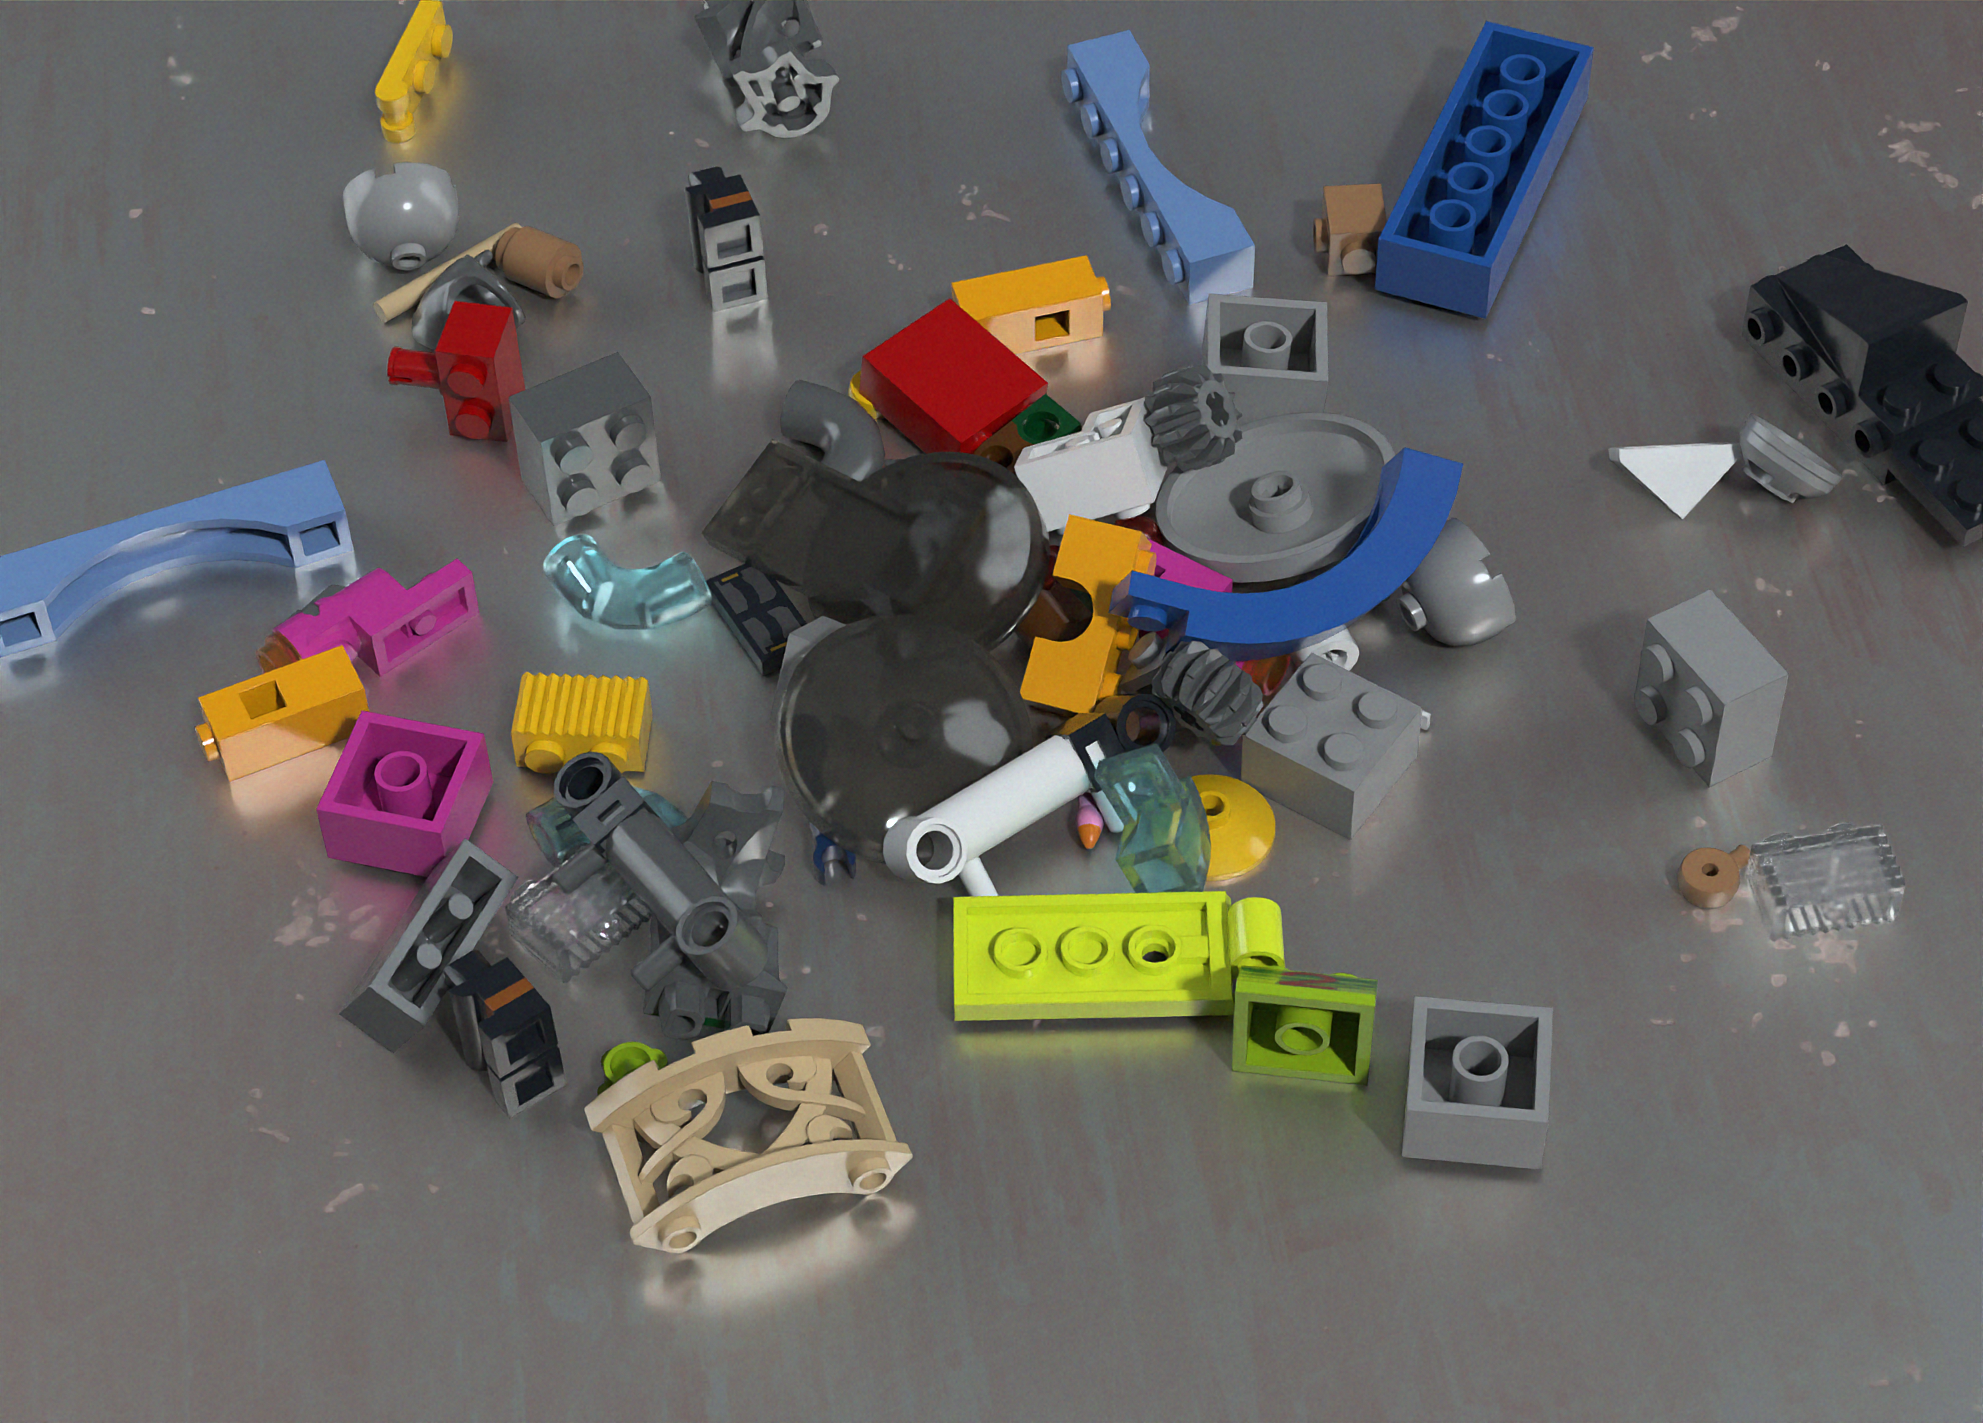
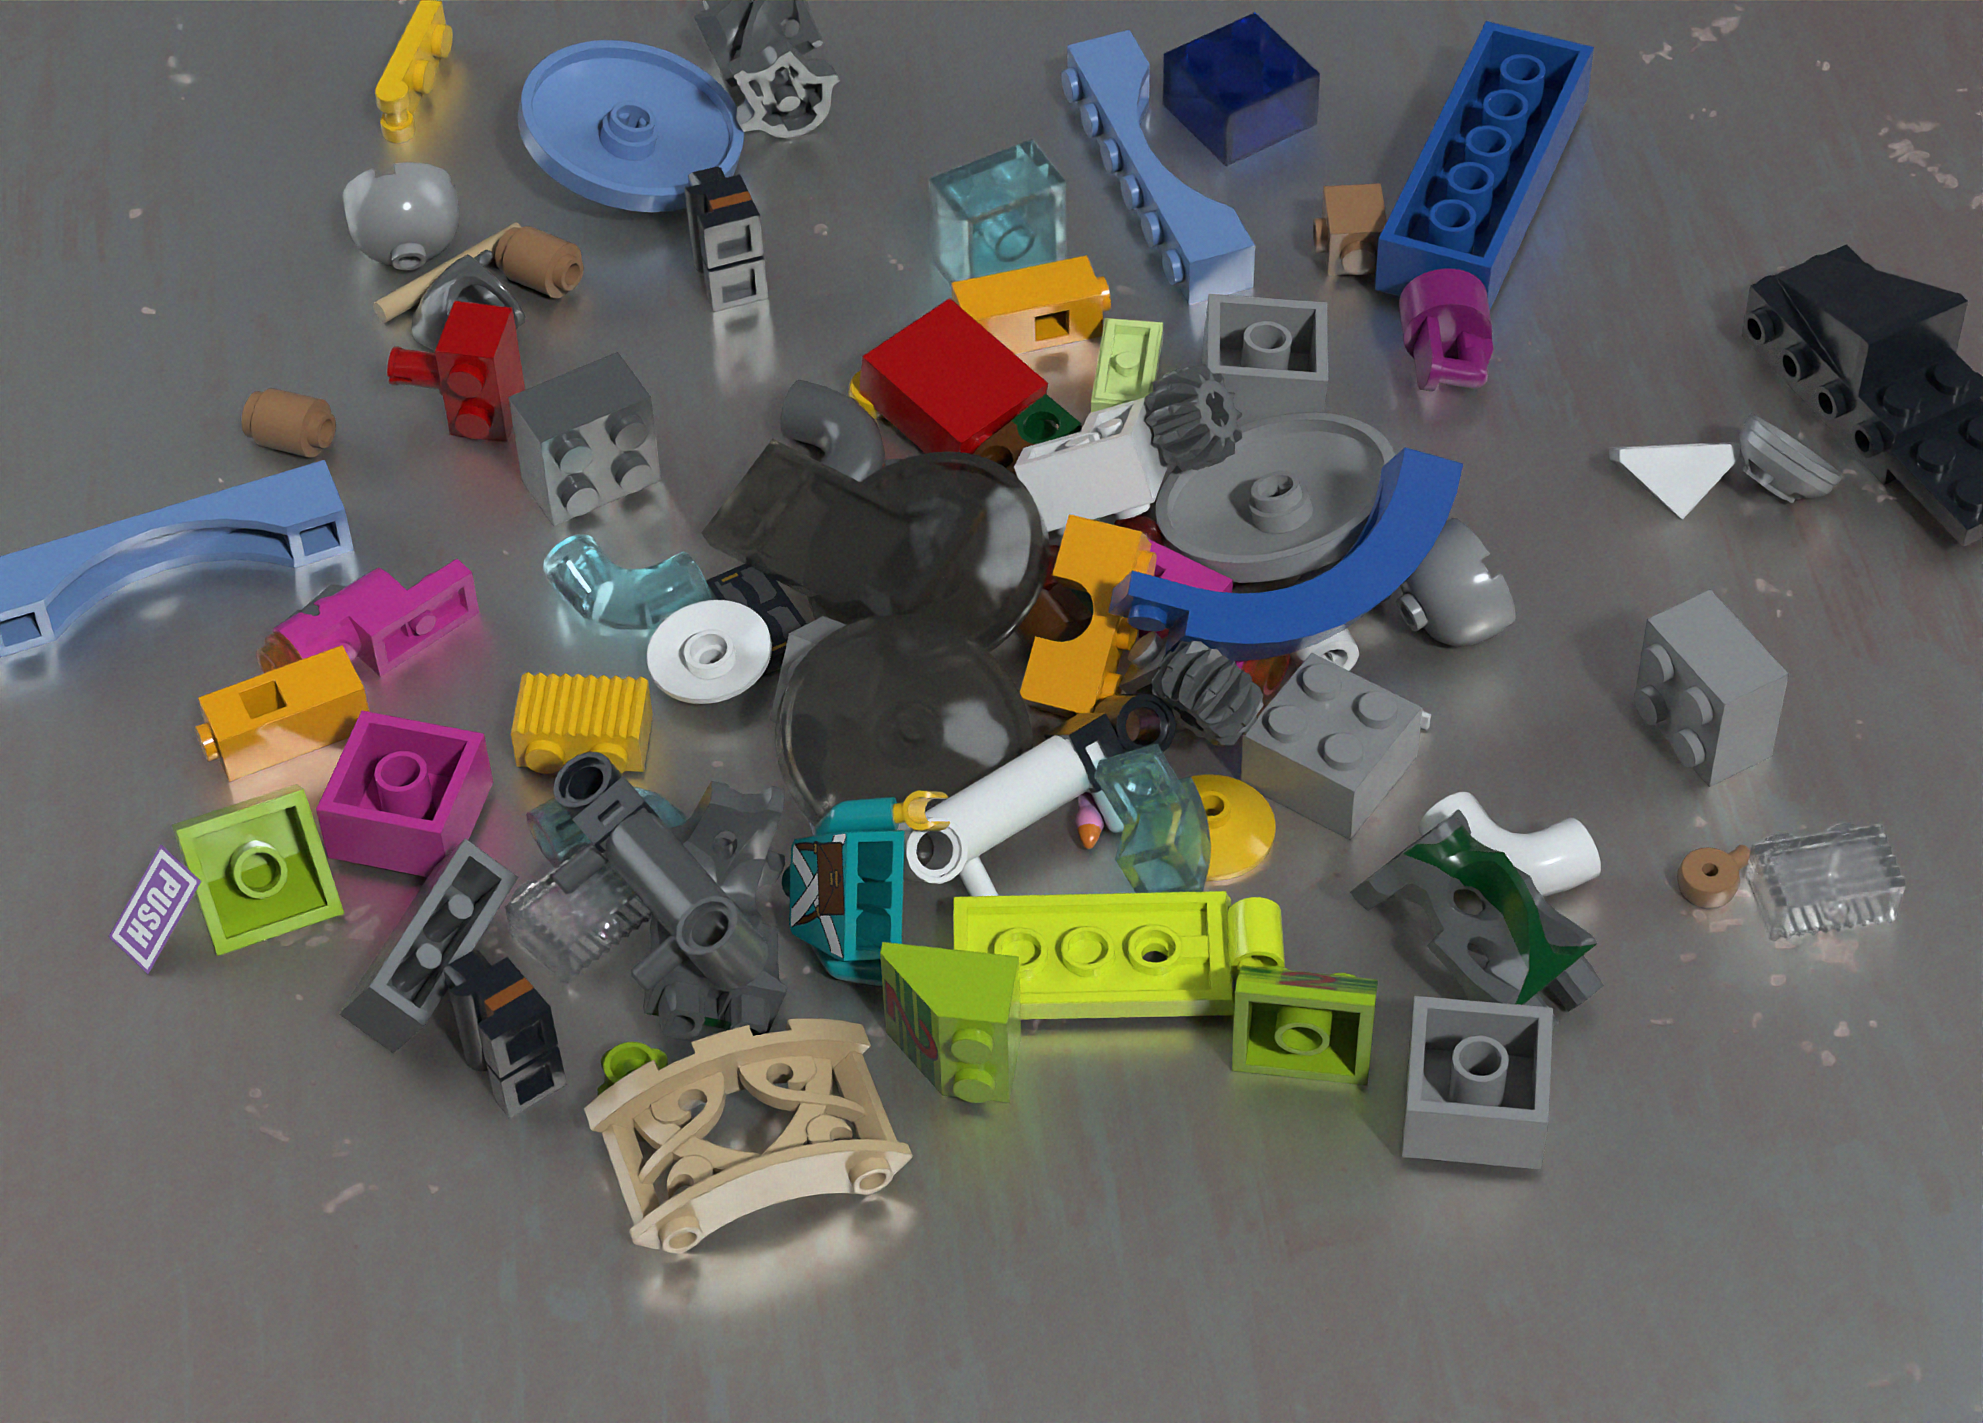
(154, 909): none -> sticker
(258, 869): none -> lime slope
(288, 422): none -> medium nougat brick
(627, 123): none -> medium blue dish
(709, 651): none -> white dish
(850, 882): none -> teal torso
(955, 1017): none -> lime slope
(998, 214): none -> clear light blue brick
(1126, 362): none -> yellowish green plate
(1240, 89): none -> clear blue brick
(1447, 328): none -> magenta piece
(1516, 930): none -> dark grey hips
(1553, 857): none -> white cylinder

